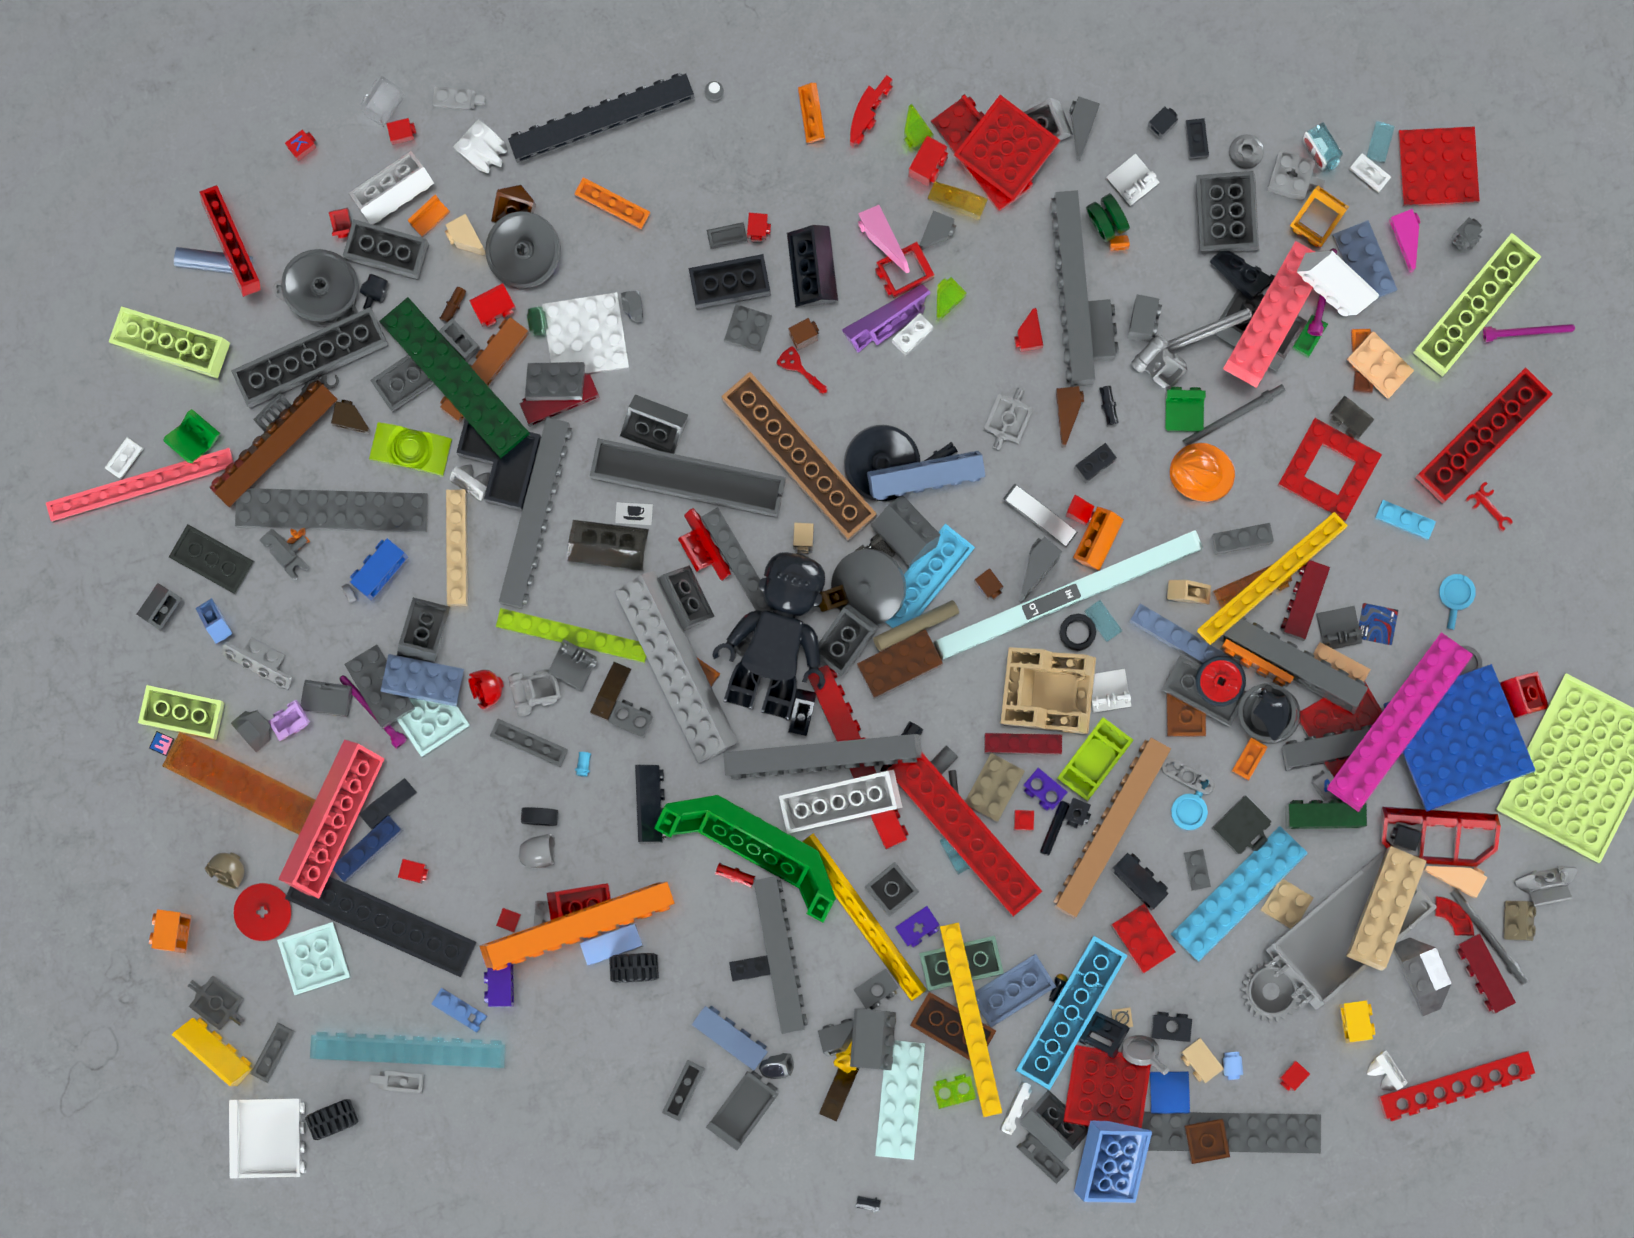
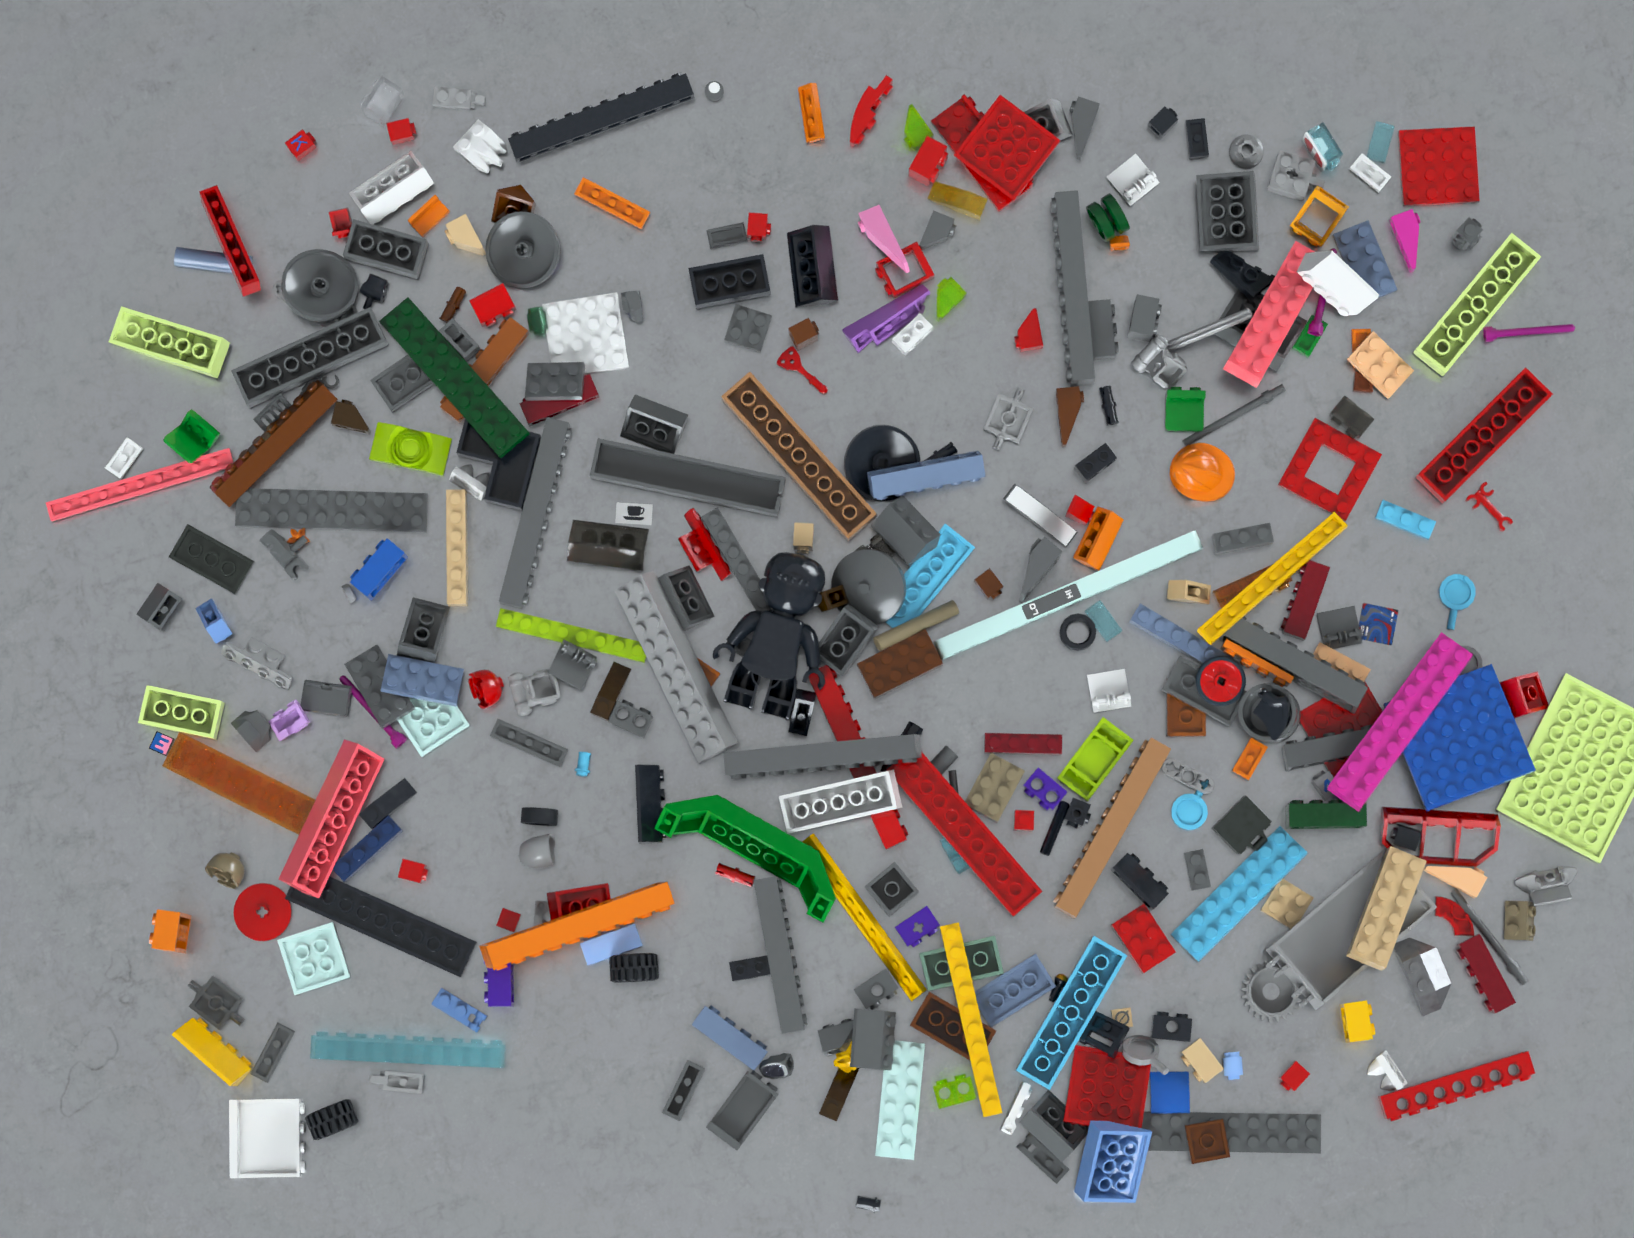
(1048, 690): tan slope -> none

